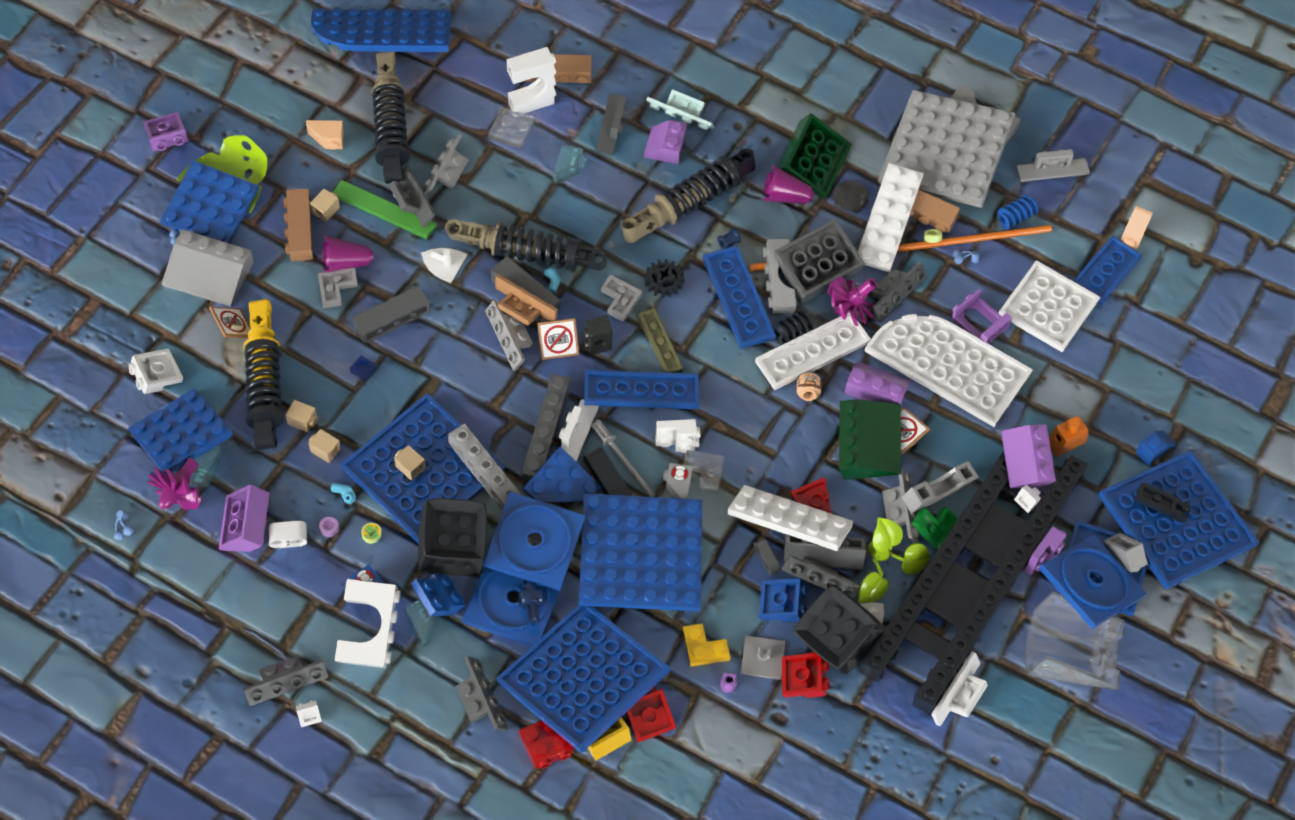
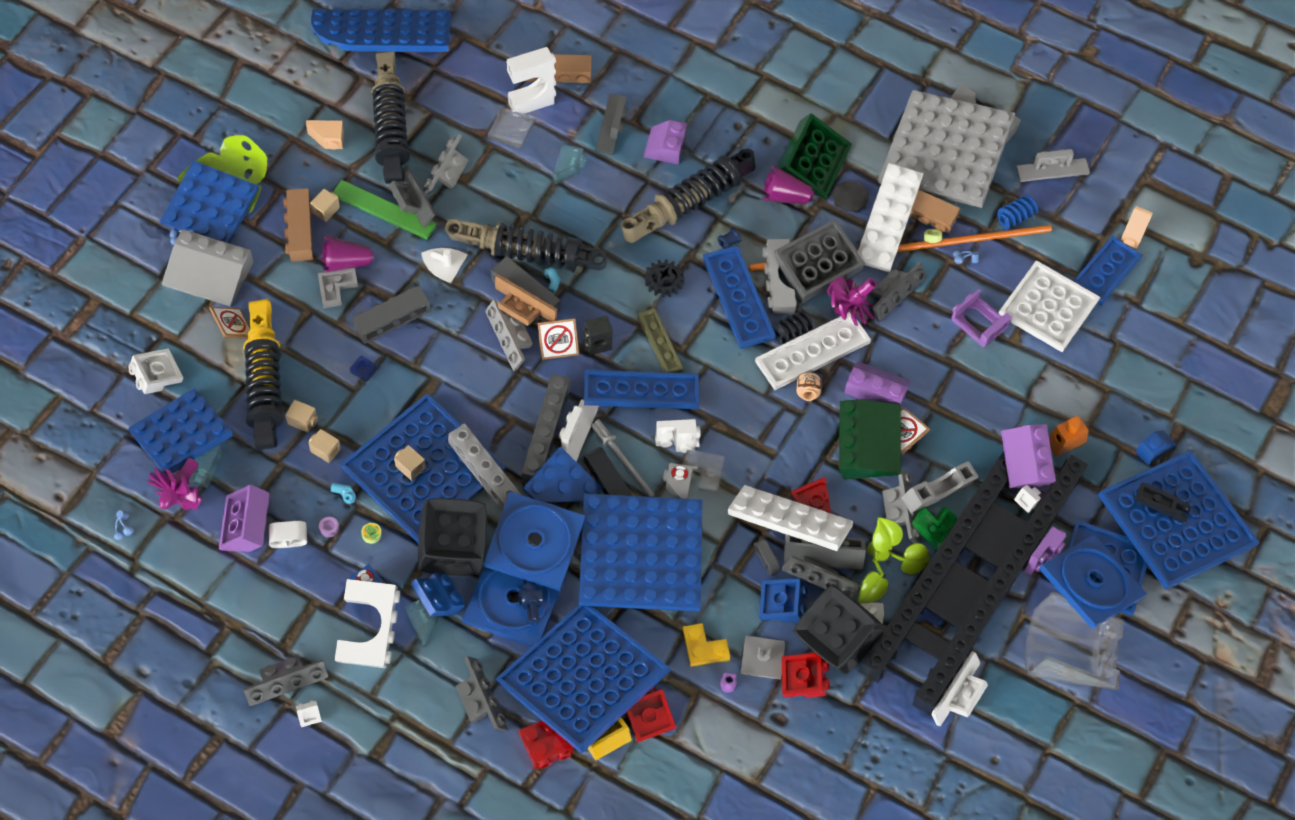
(165, 131): medium lavender plate -> none
(624, 295): light grey plate -> none
(682, 106): light aqua bracket -> none
(951, 364): white plate -> none
(1127, 552): light grey slope -> none

